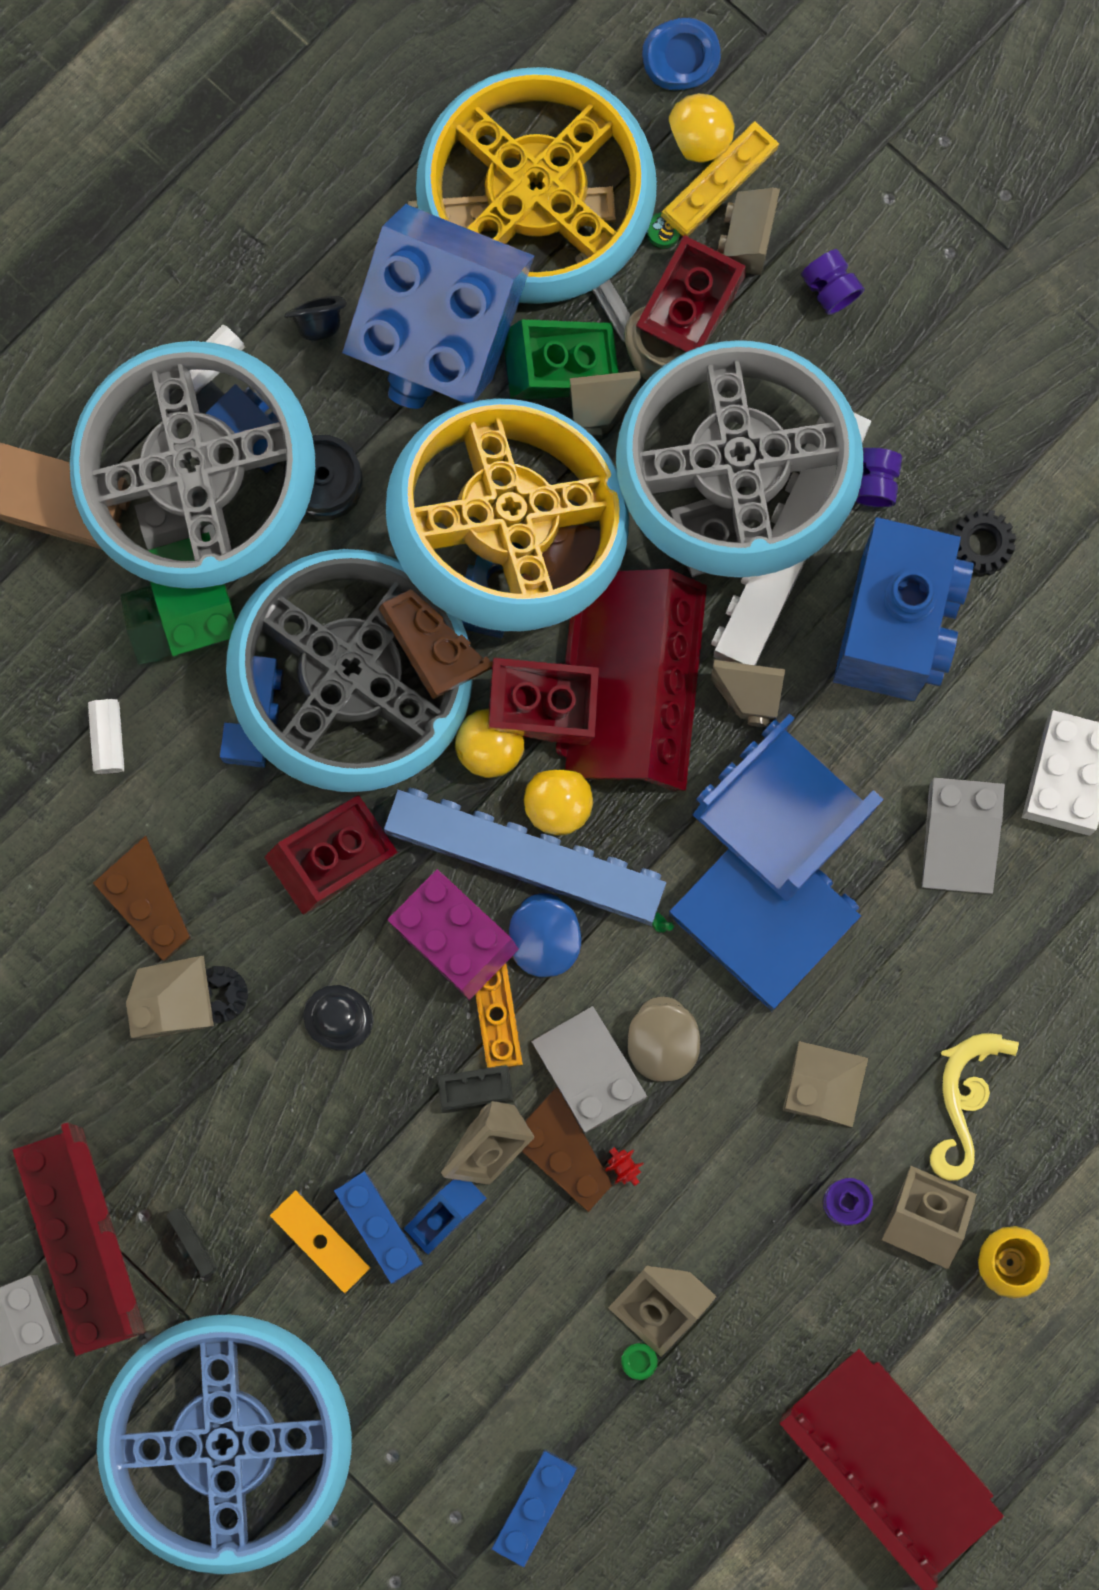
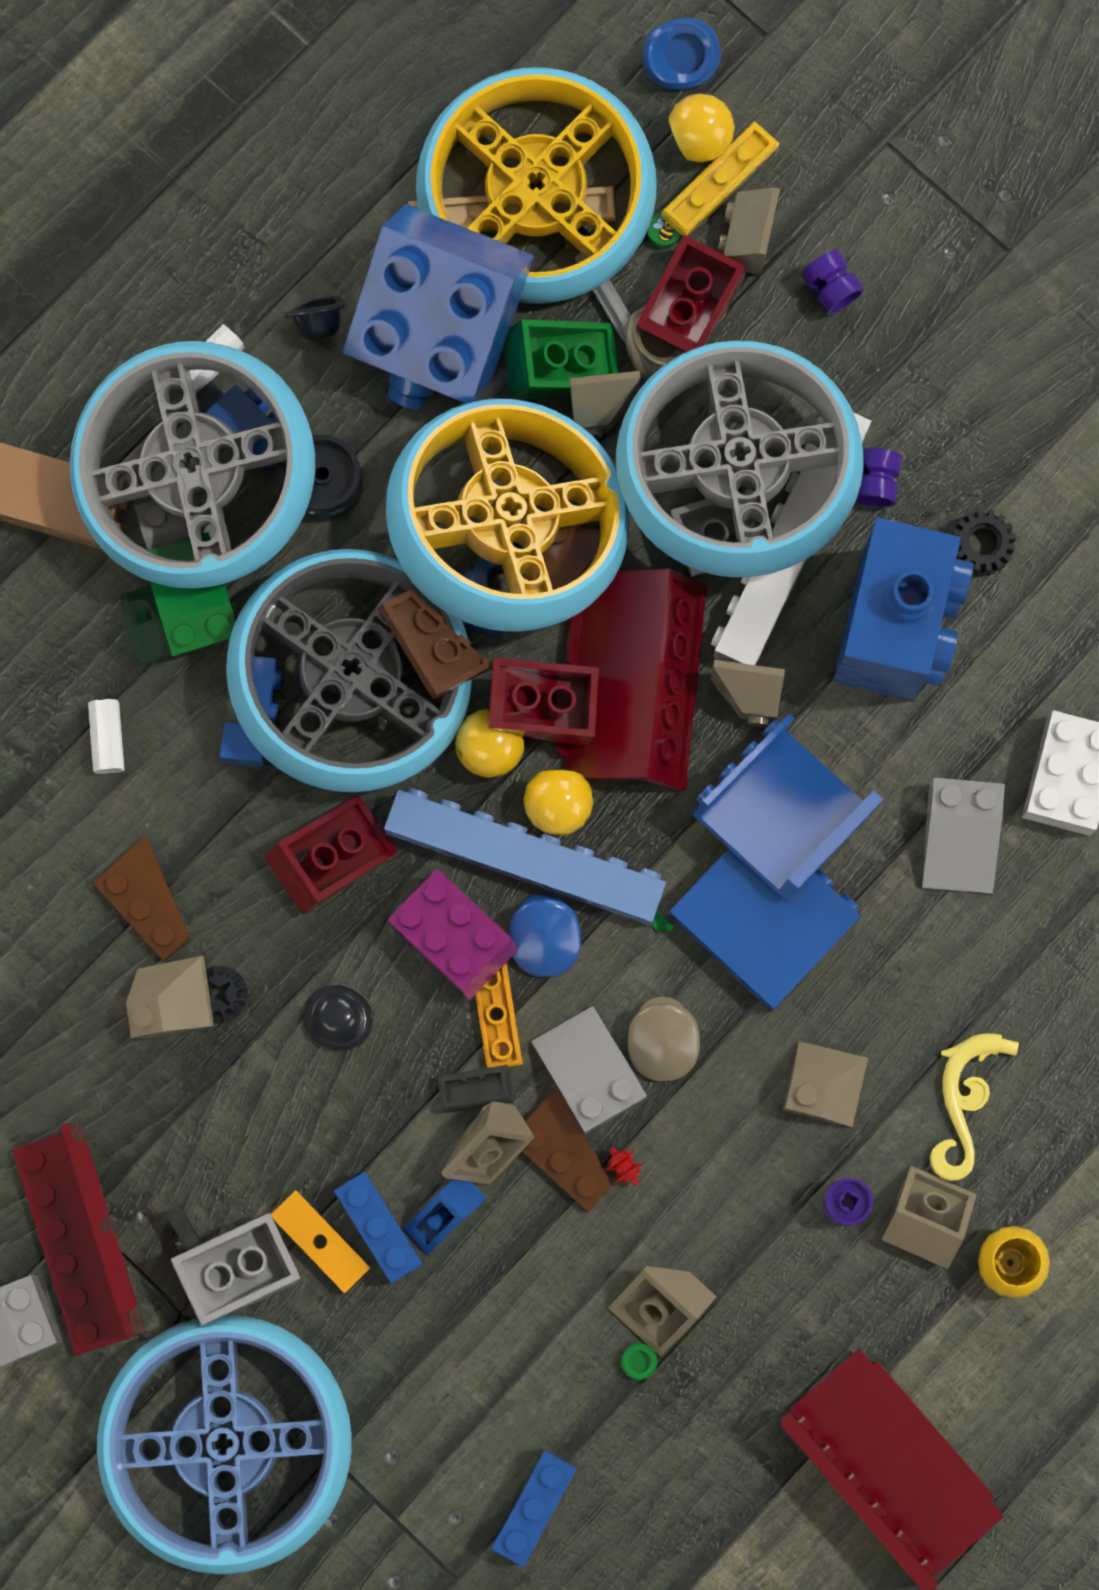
(235, 1269): none -> light grey slope

